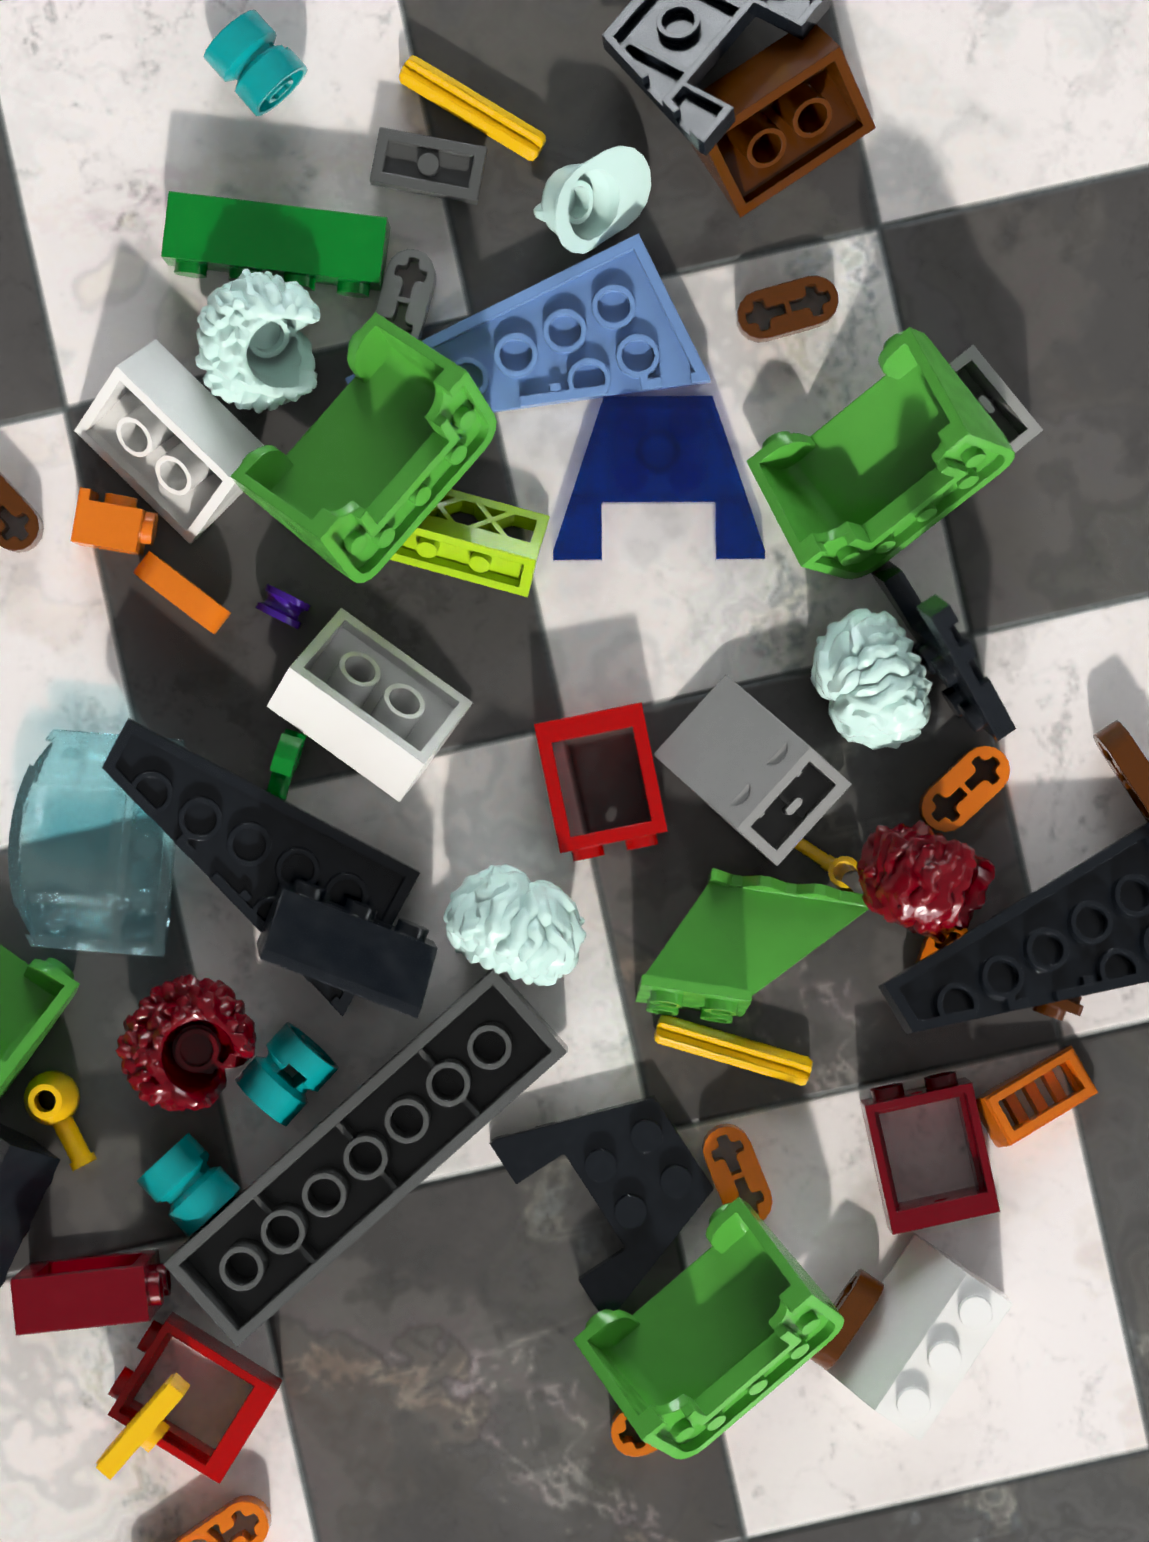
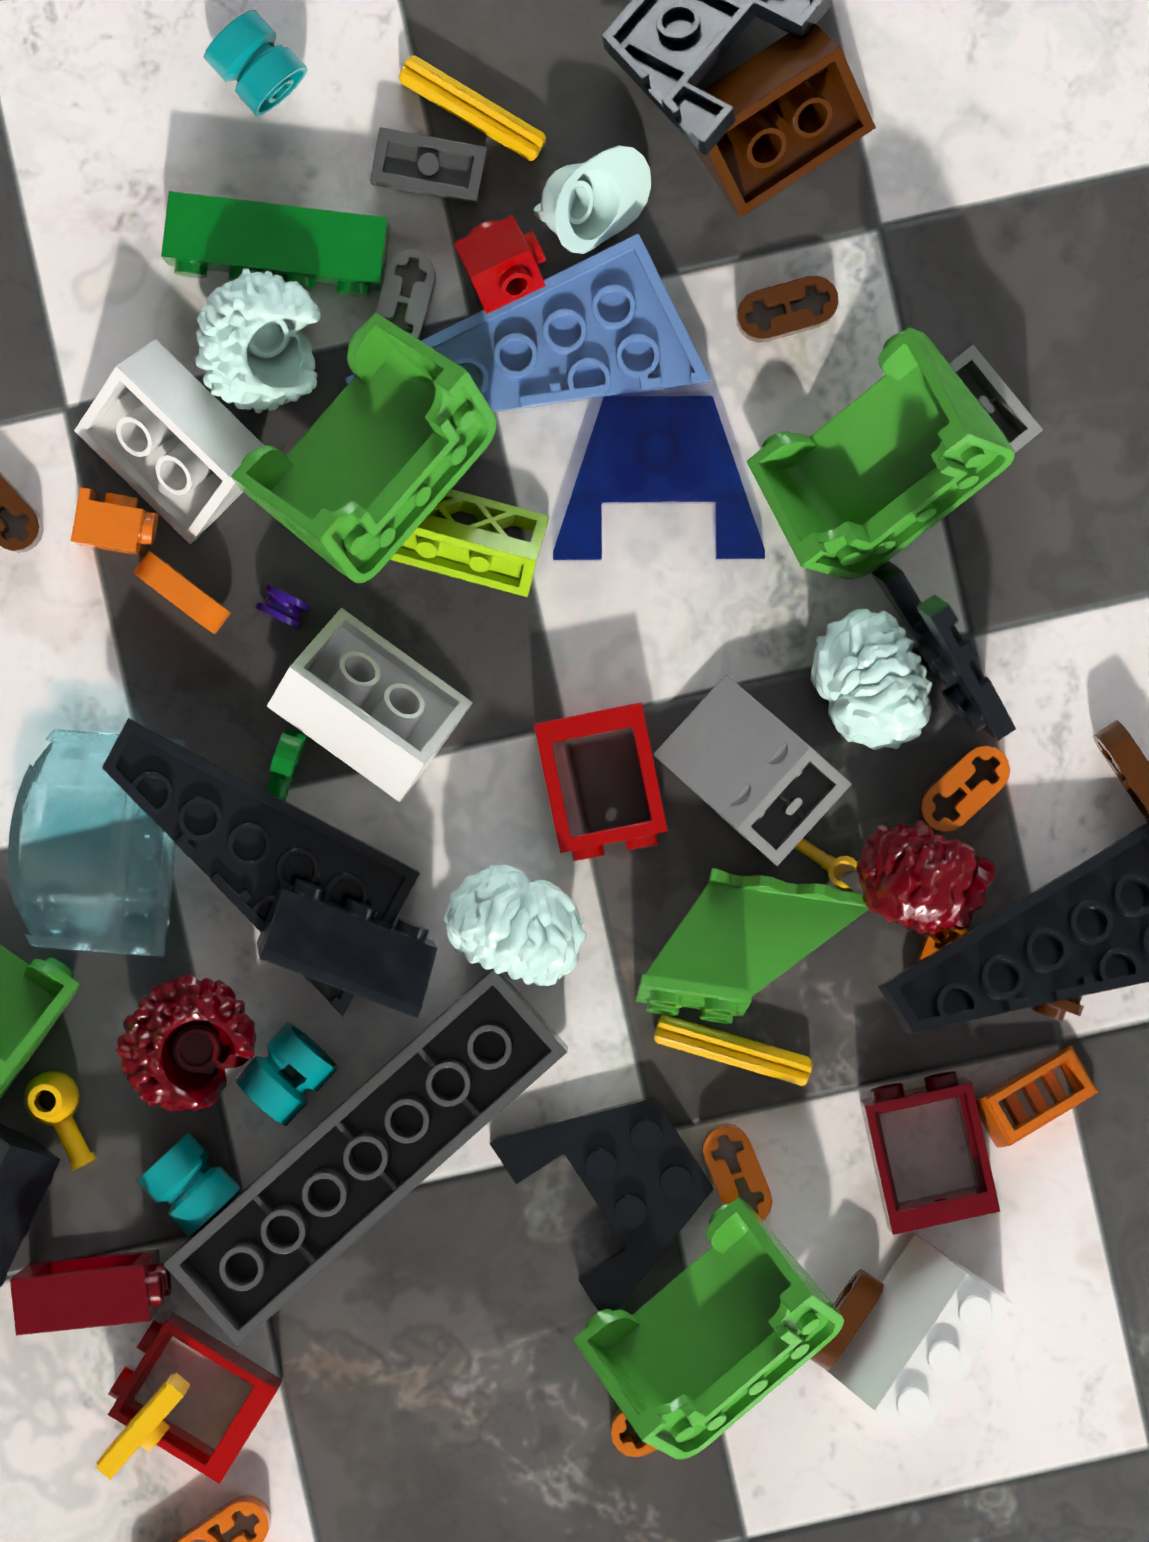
(501, 262): none -> red brick

